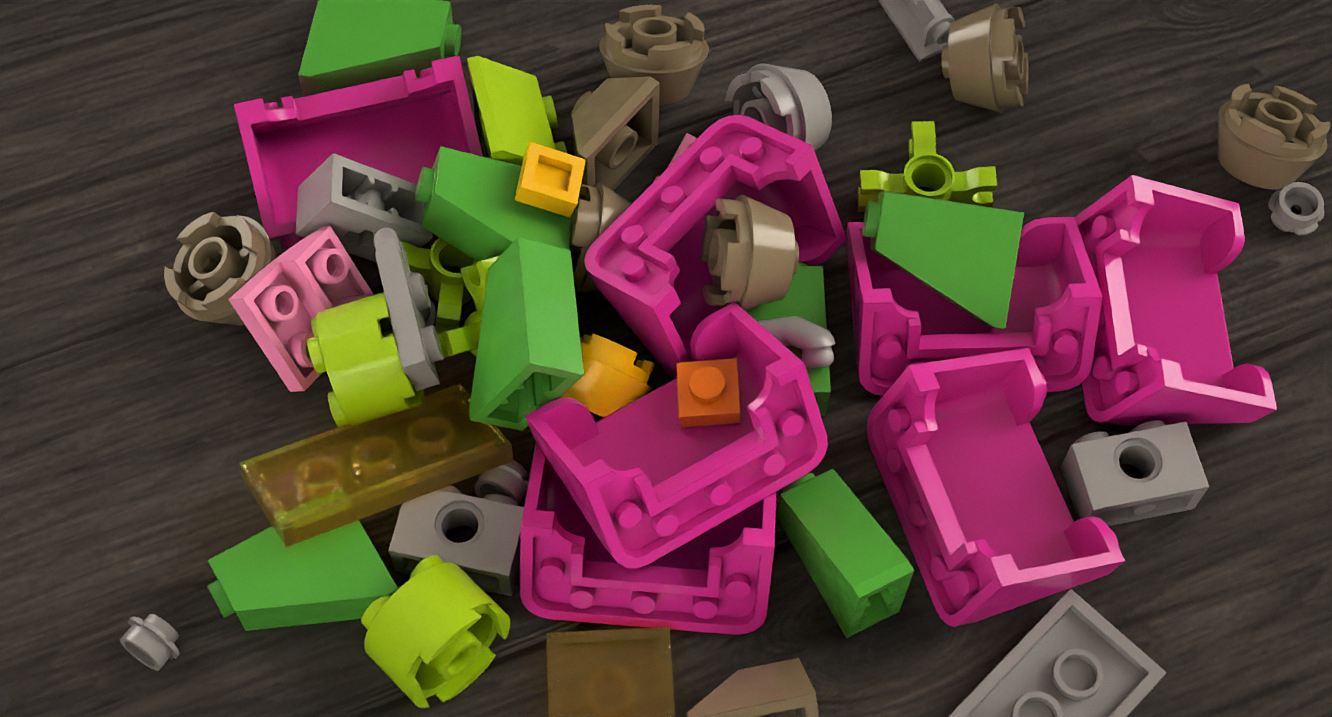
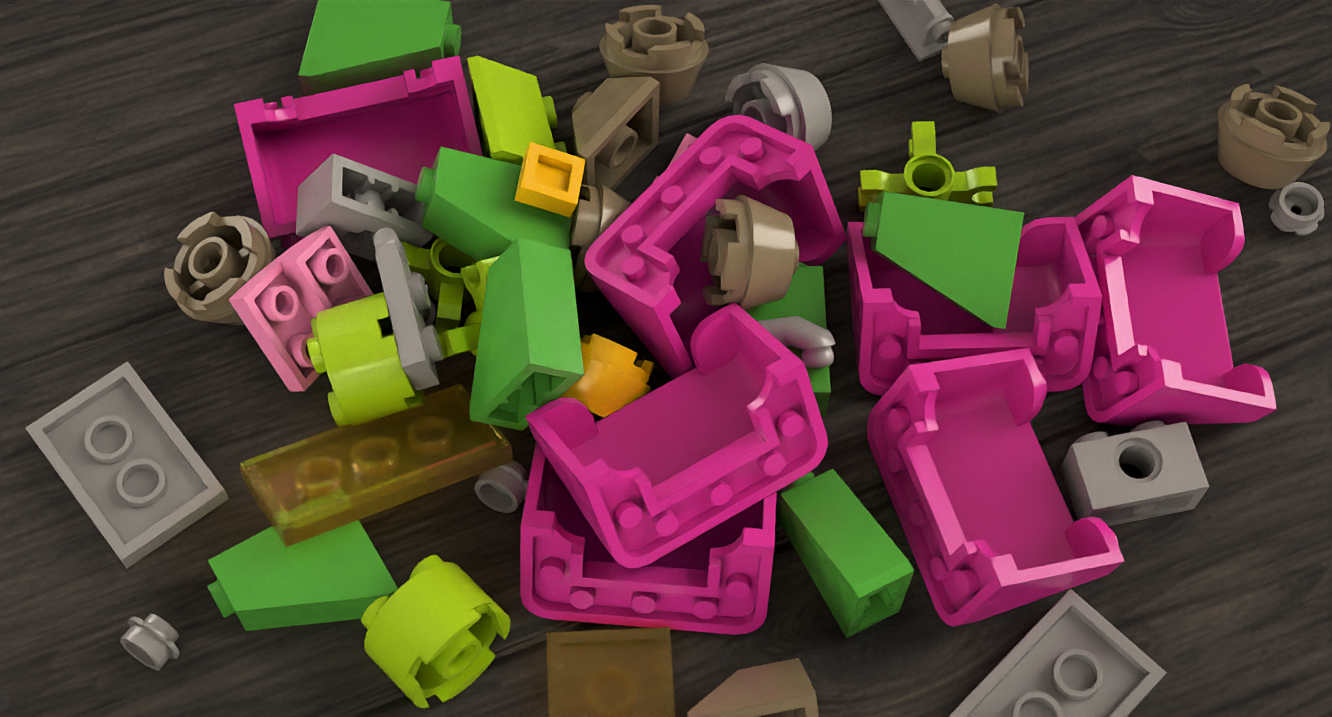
(127, 464): none -> light grey plate
(487, 558): light grey brick -> none
(708, 393): orange plate -> none

